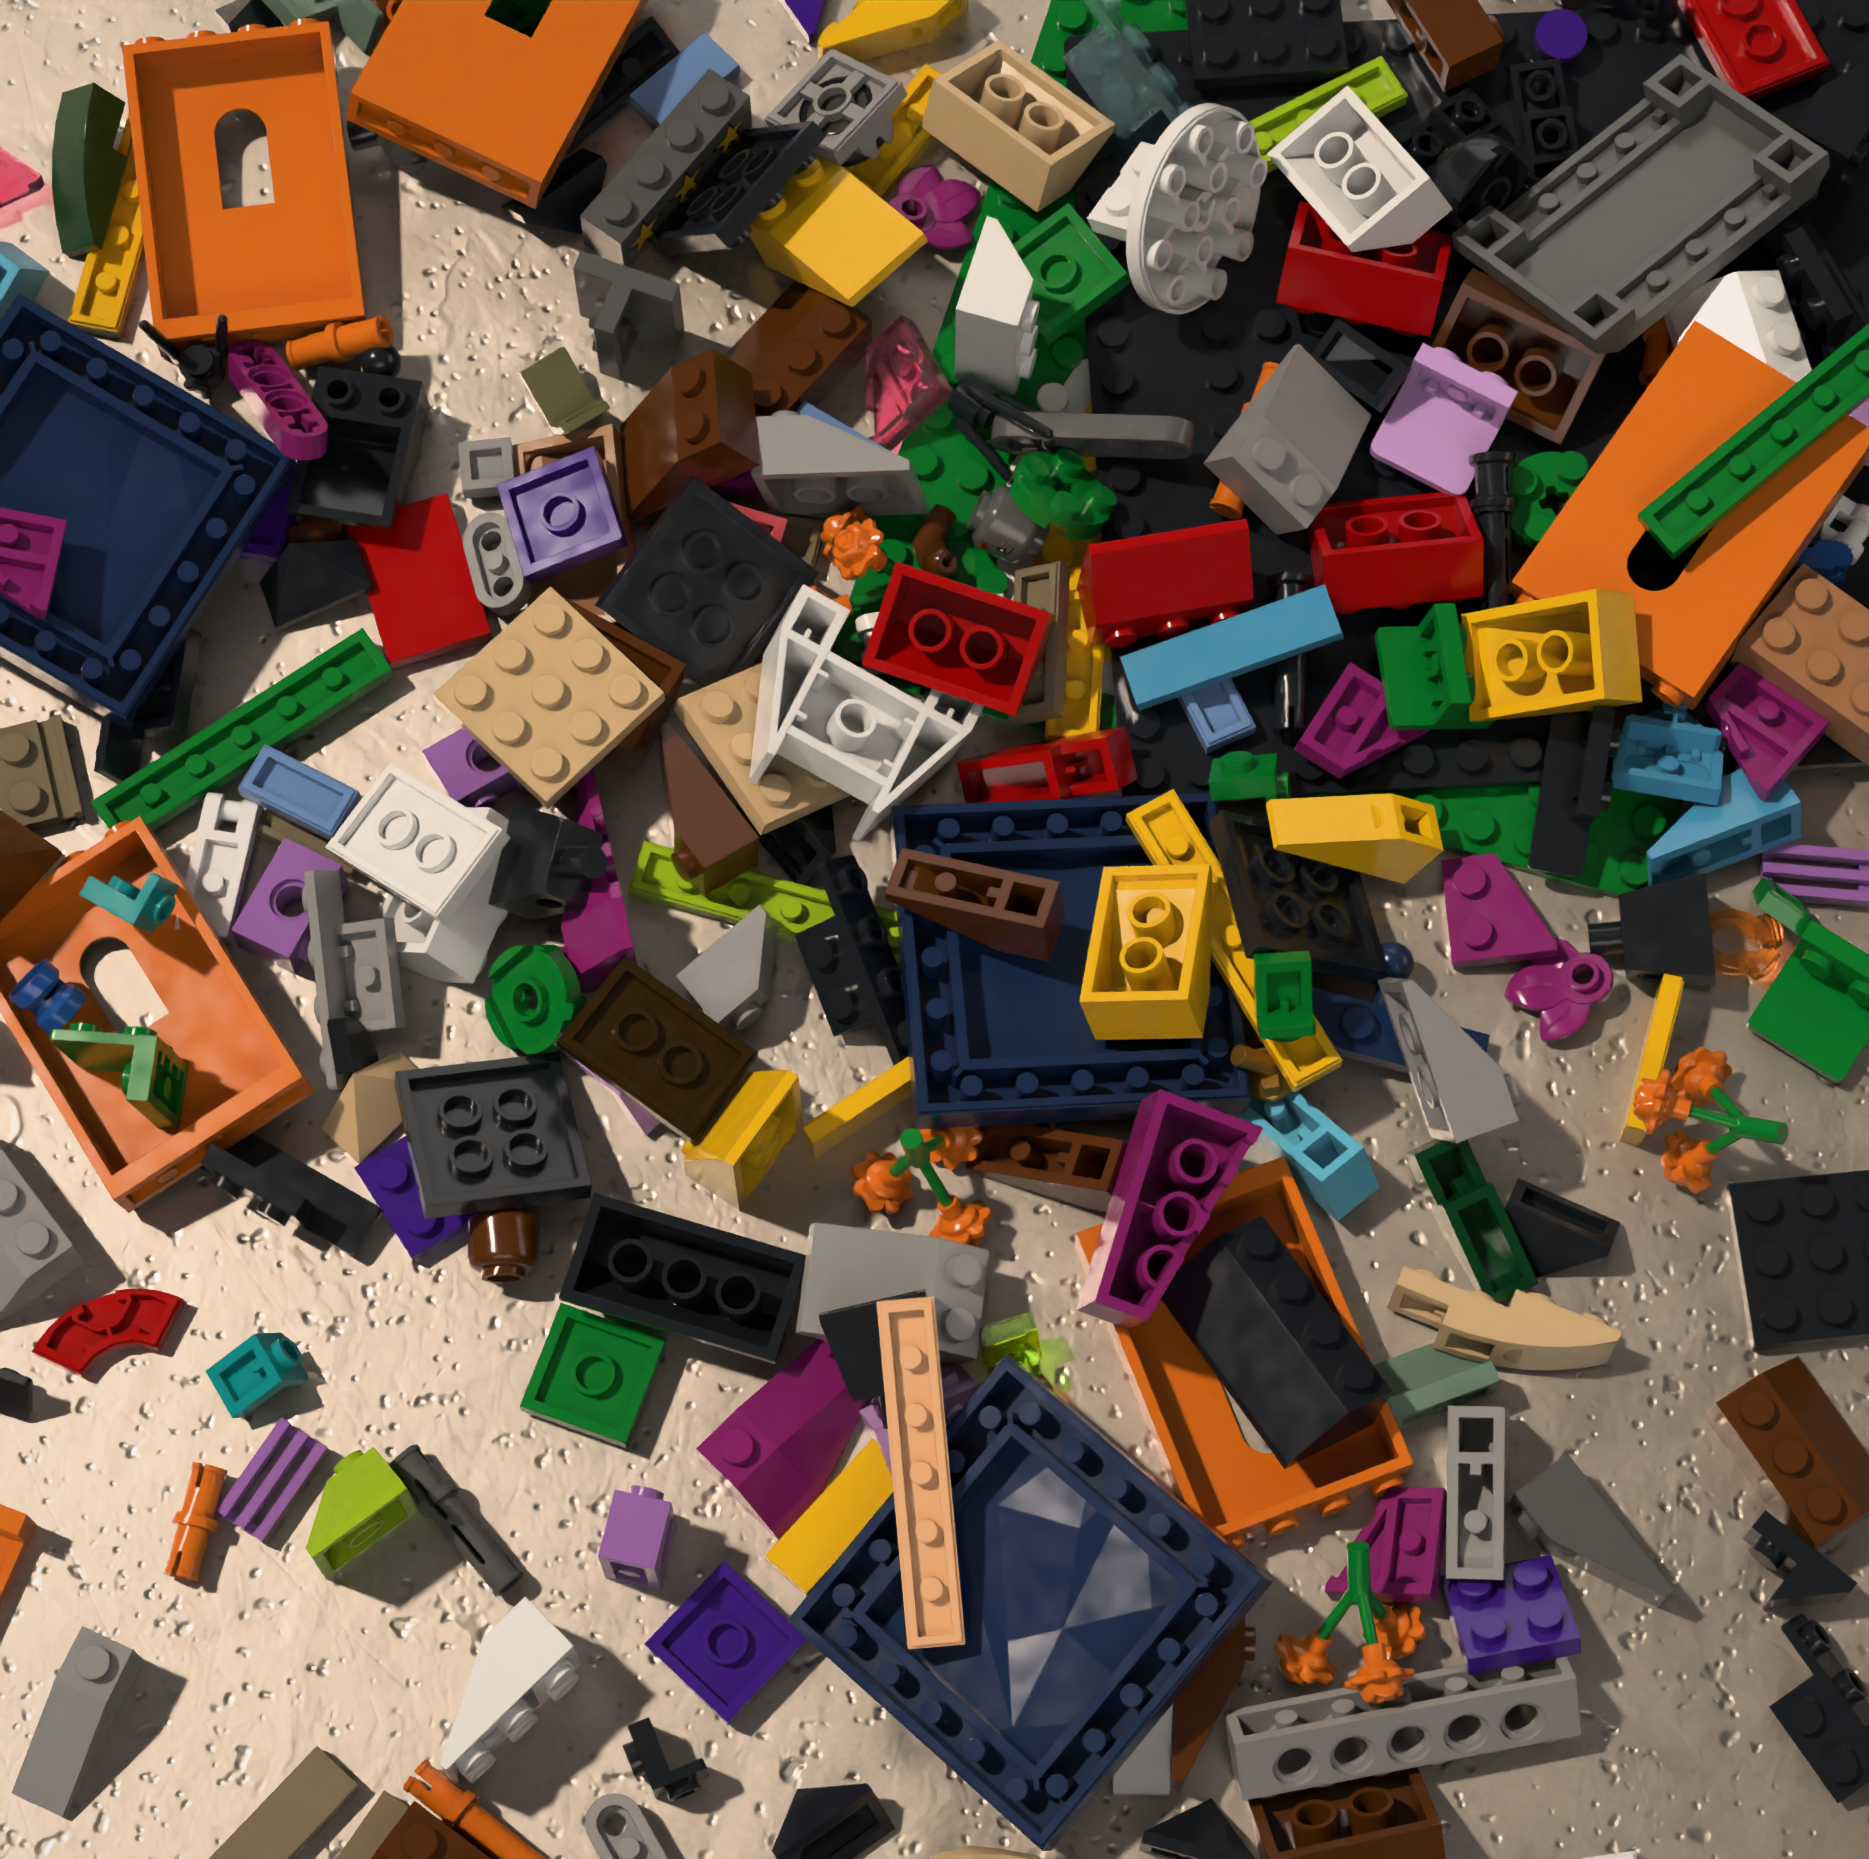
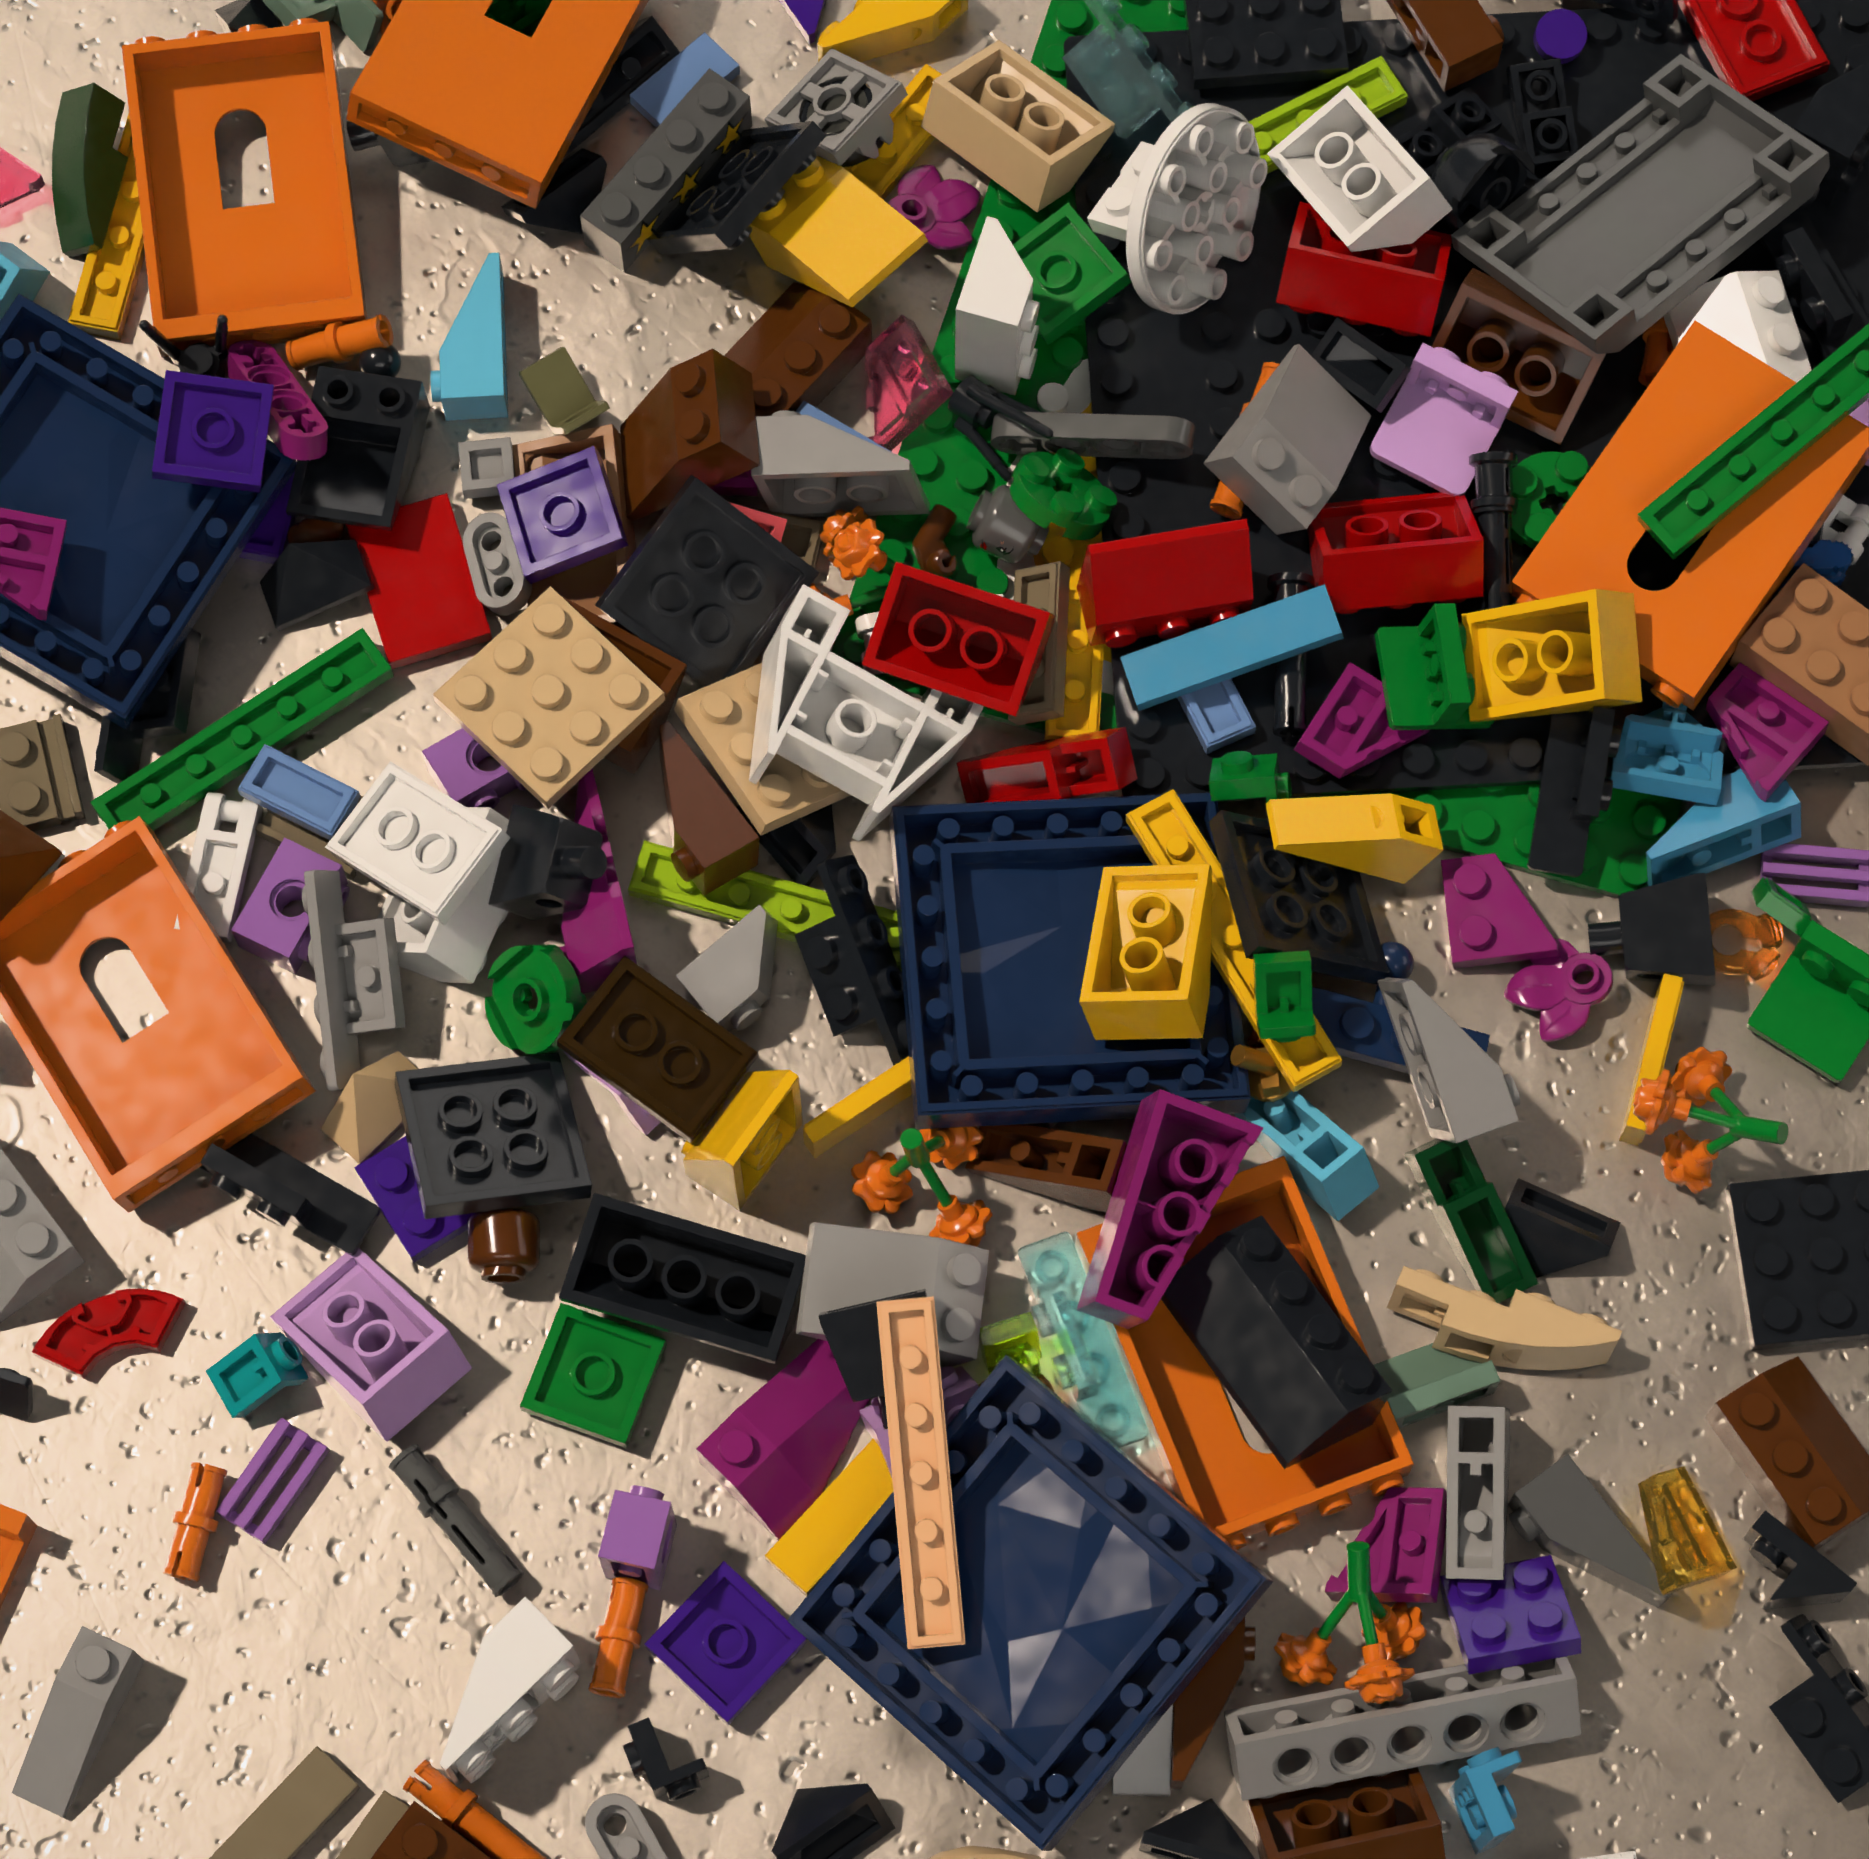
(47, 996): blue wheel -> none
(139, 907): teal bracket -> none
(152, 1072): bracket -> none
(212, 431): none -> dark purple plate
(350, 1045): black tile -> none
(357, 1510): lime slope -> none
(372, 1342): none -> lavender slope
(474, 352): none -> medium azure slope
(618, 1637): none -> orange pin
(625, 305): dark grey bracket -> none
(981, 902): reddish brown slope -> none
(1082, 1342): none -> clear light blue bracket
(1481, 1805): none -> dark azure bracket
(1681, 1532): none -> clear yellow wing

